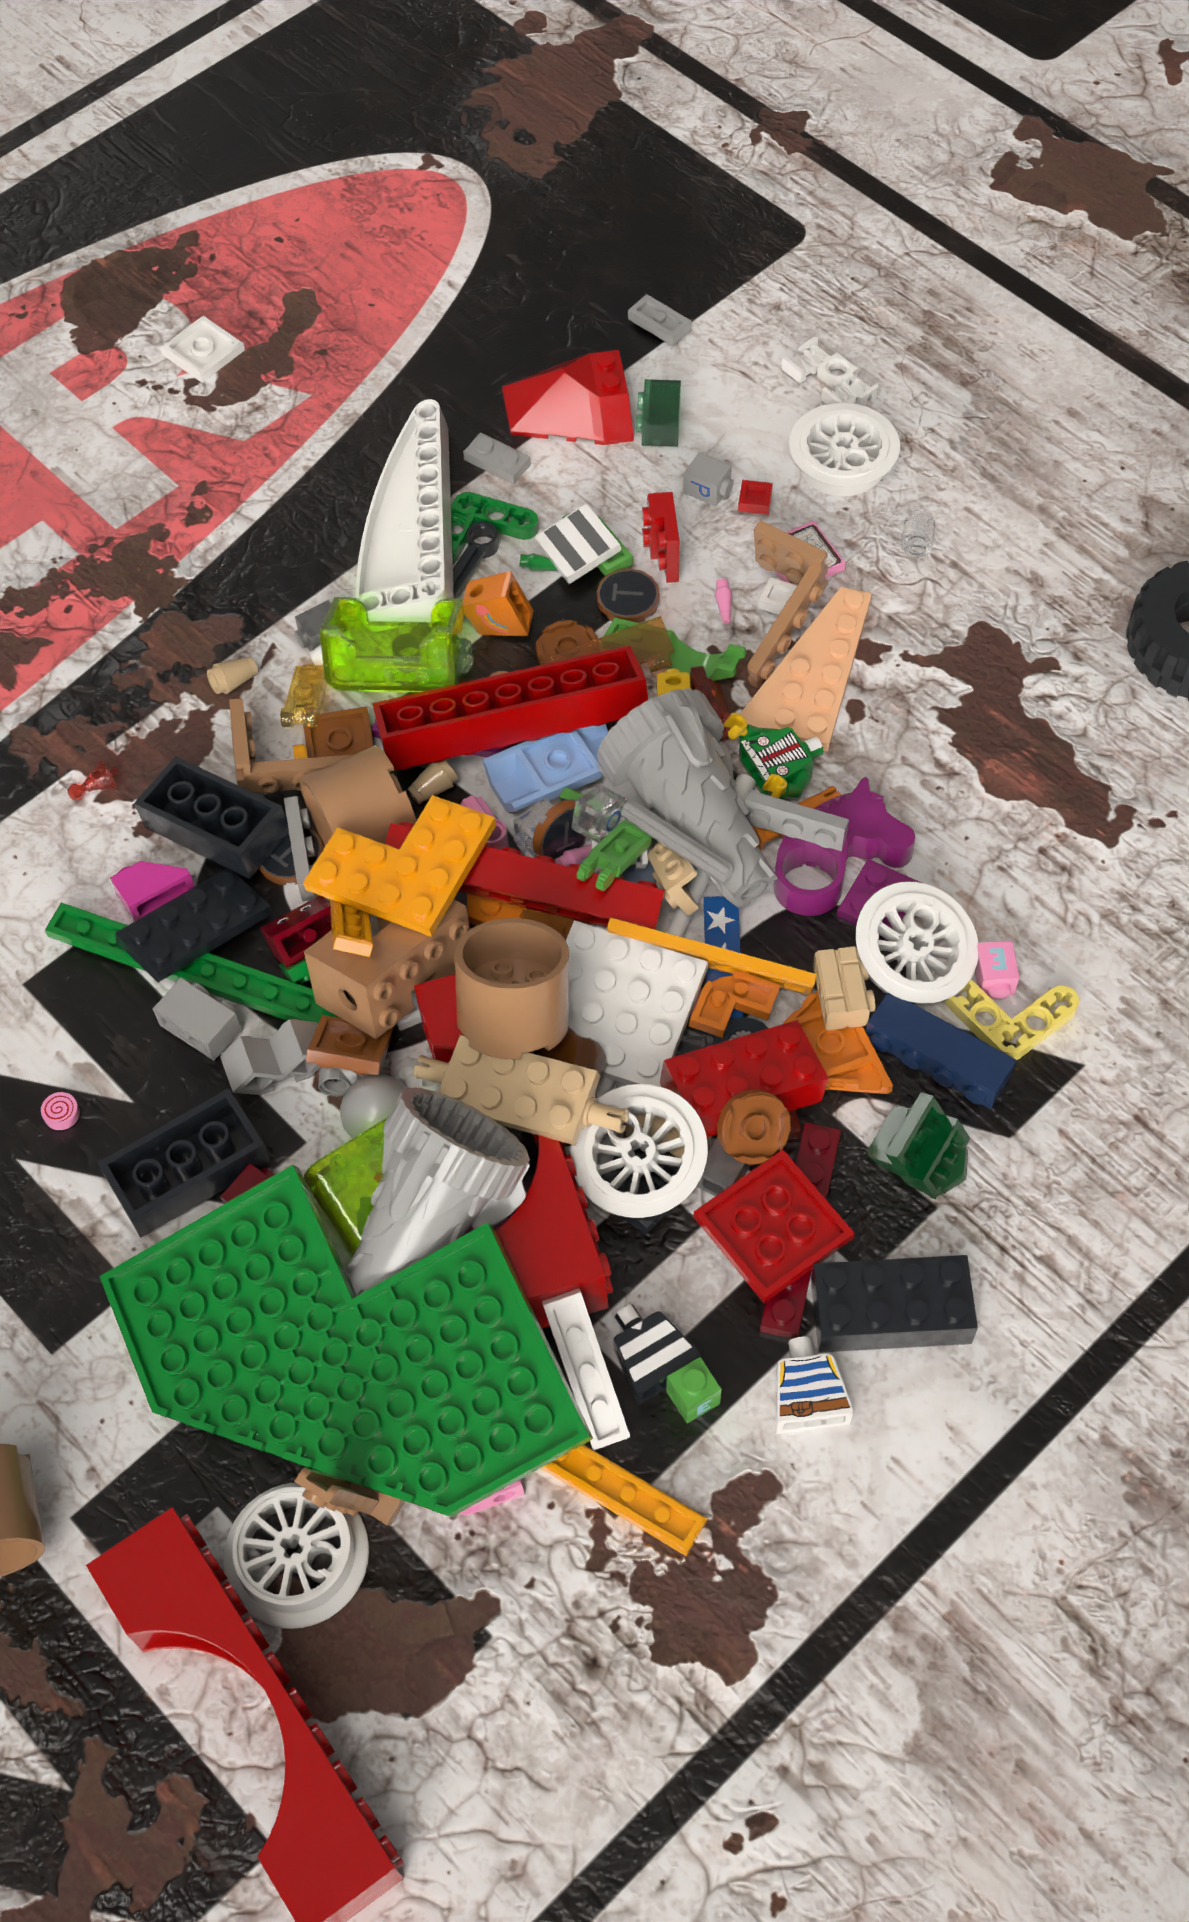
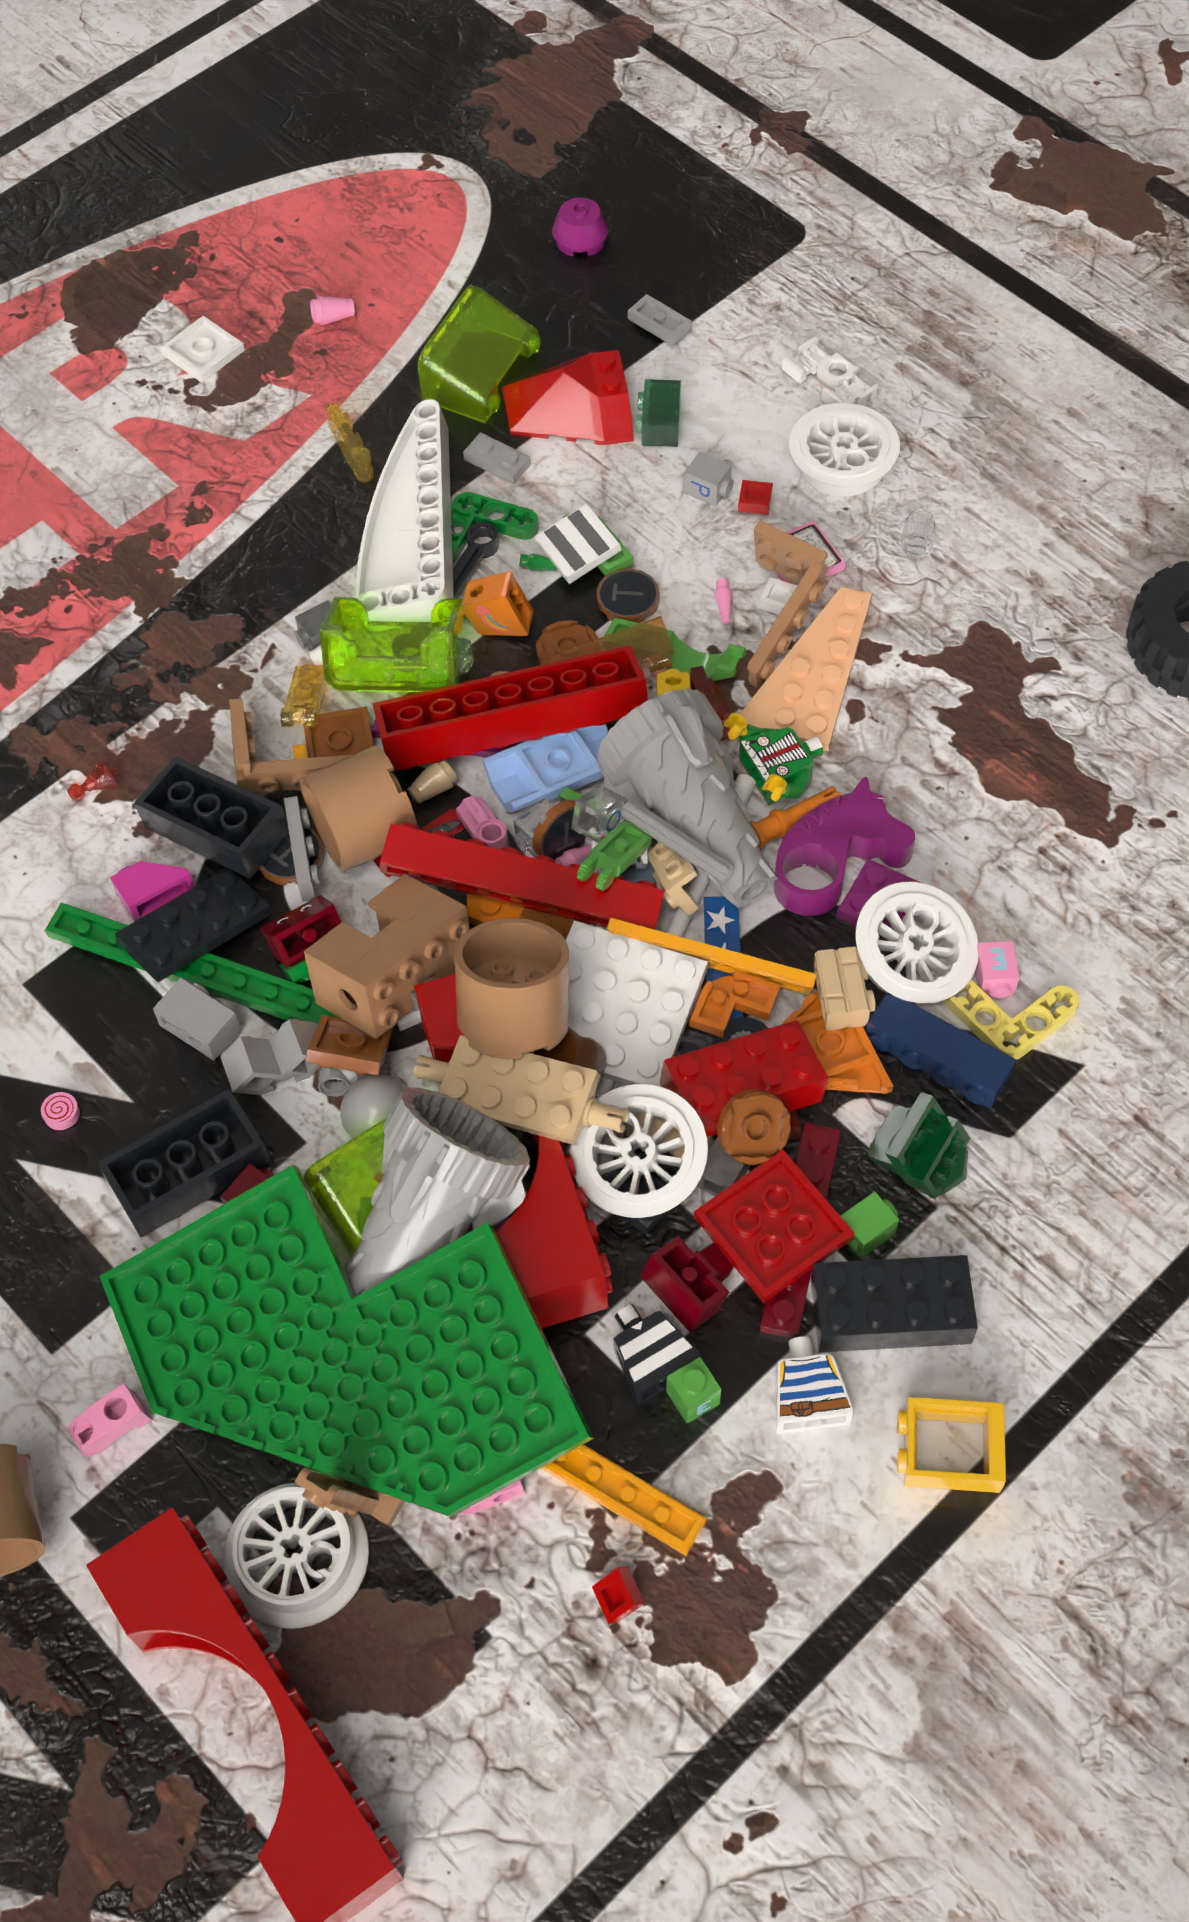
(108, 1420): none -> bright pink leg
(231, 674): tan cone -> none
(331, 309): none -> bright pink cone
(350, 443): none -> clear yellow plate
(350, 929): light orange tile -> none
(408, 883): light orange plate -> none
(473, 354): none -> clear neon green windscreen
(580, 227): none -> magenta cone
(586, 1368): white plate -> none
(618, 1594): none -> red plate
(662, 533): red plate -> none
(688, 1281): none -> dark red brick
(796, 820): light grey plate -> none
(872, 1222): none -> bright green brick
(985, 1413): none -> yellow window

